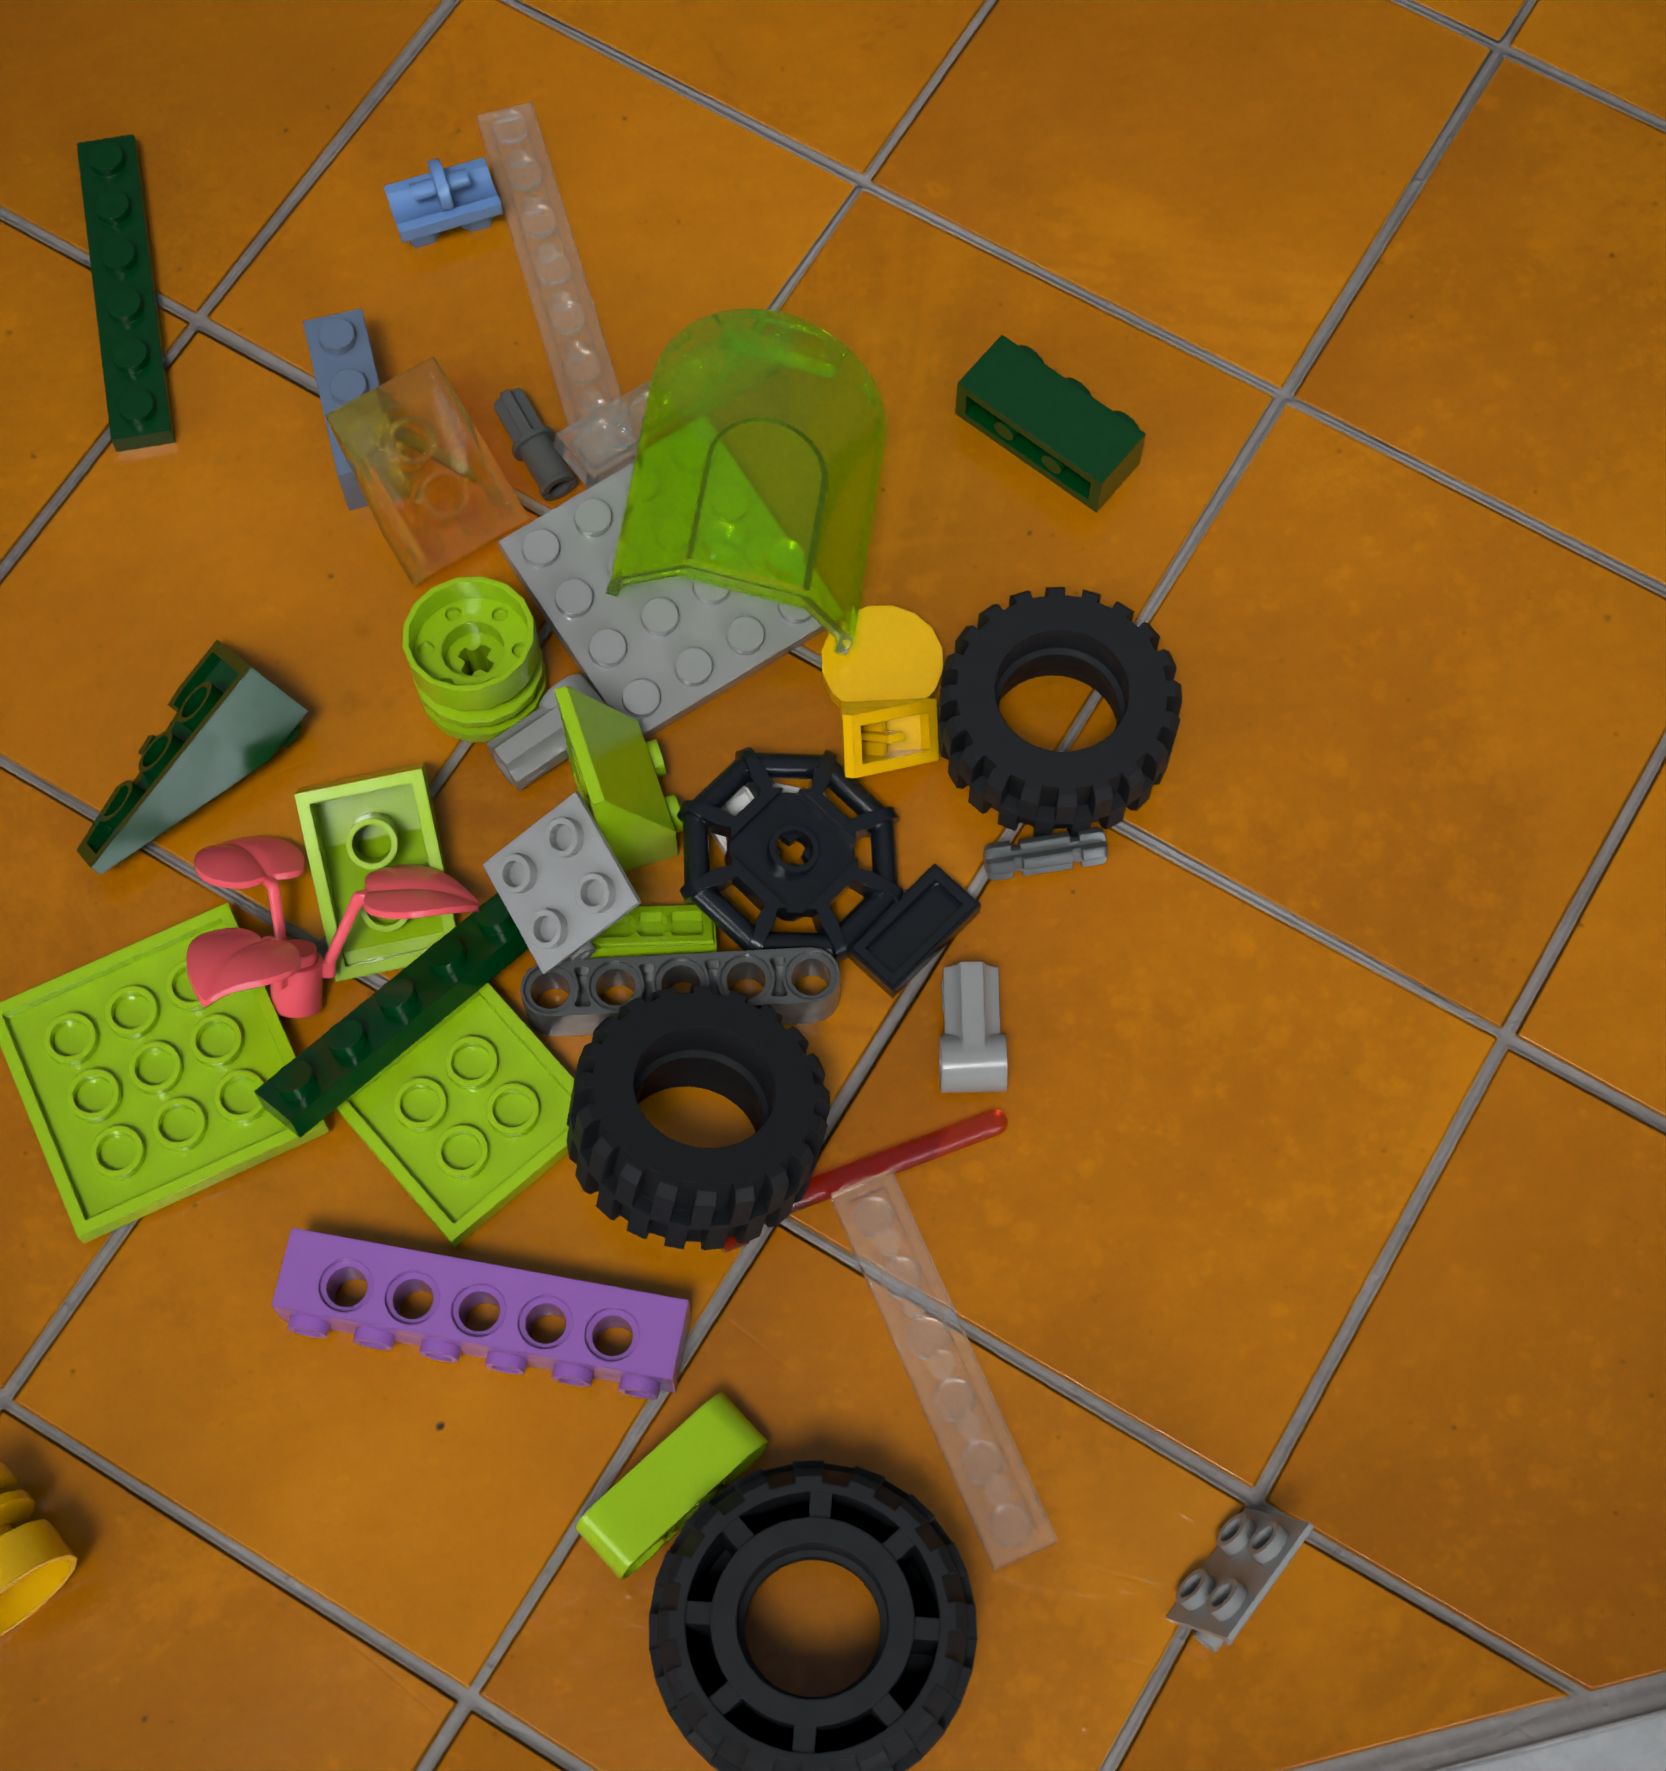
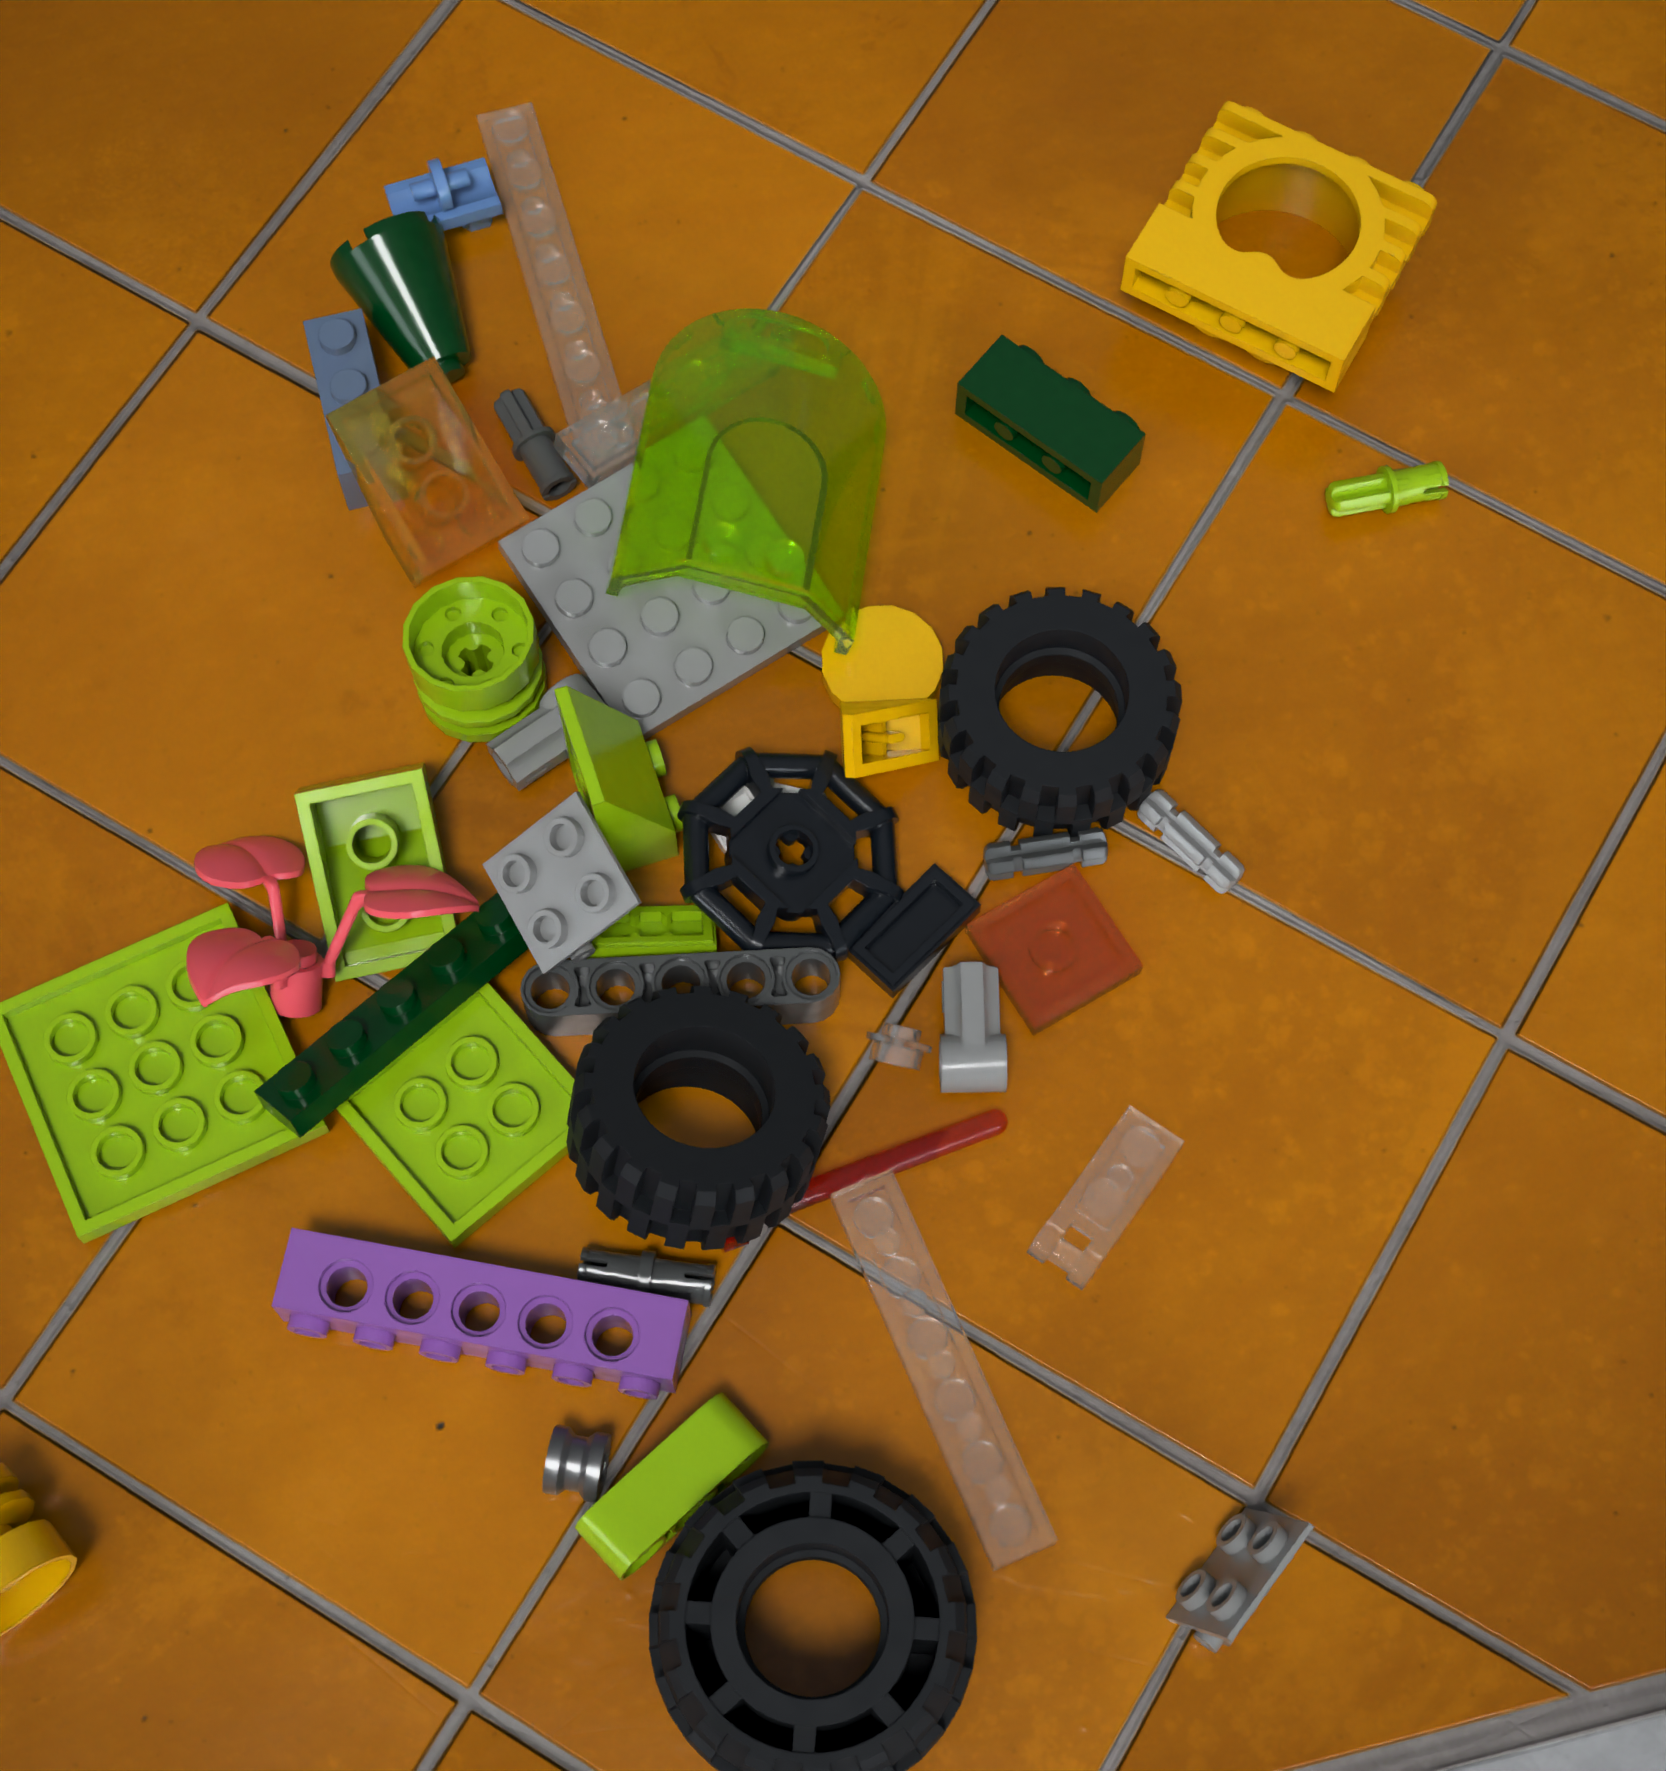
(125, 294): dark green plate -> none
(222, 731): dark green wedge -> none
(408, 290): none -> dark green cone
(576, 1463): none -> flat silver wheel
(649, 1274): none -> dark grey pin
(898, 1046): none -> clear plate
(1054, 949): none -> clear orange tile
(1107, 1195): none -> clear plate
(1190, 841): none -> light grey axle
(1245, 296): none -> yellow hose
(1387, 489): none -> lime axle

